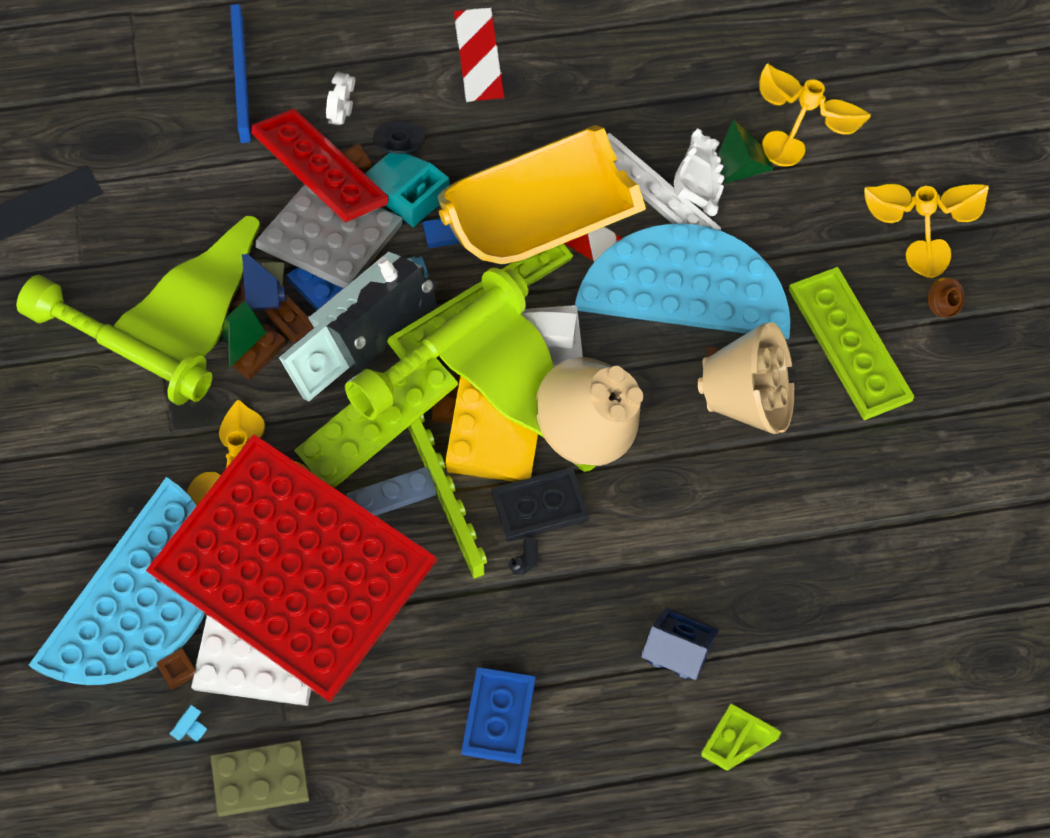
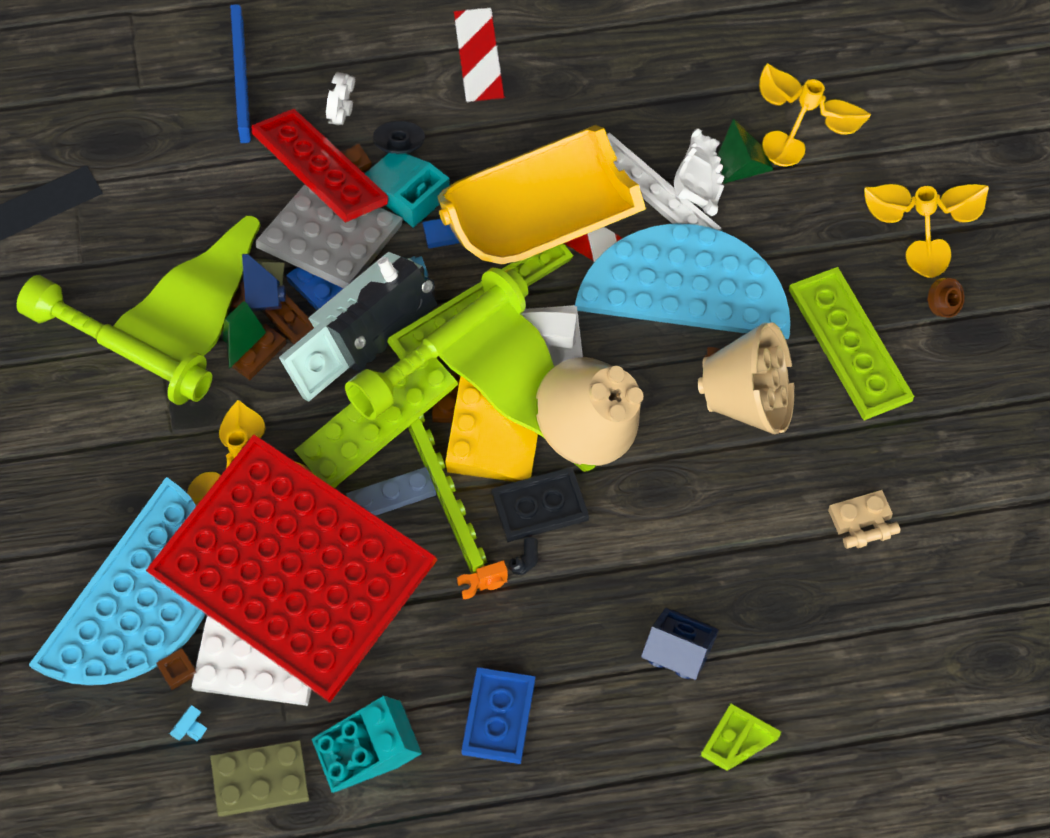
(366, 744): none -> teal slope
(486, 577): none -> orange plate
(862, 512): none -> tan plate

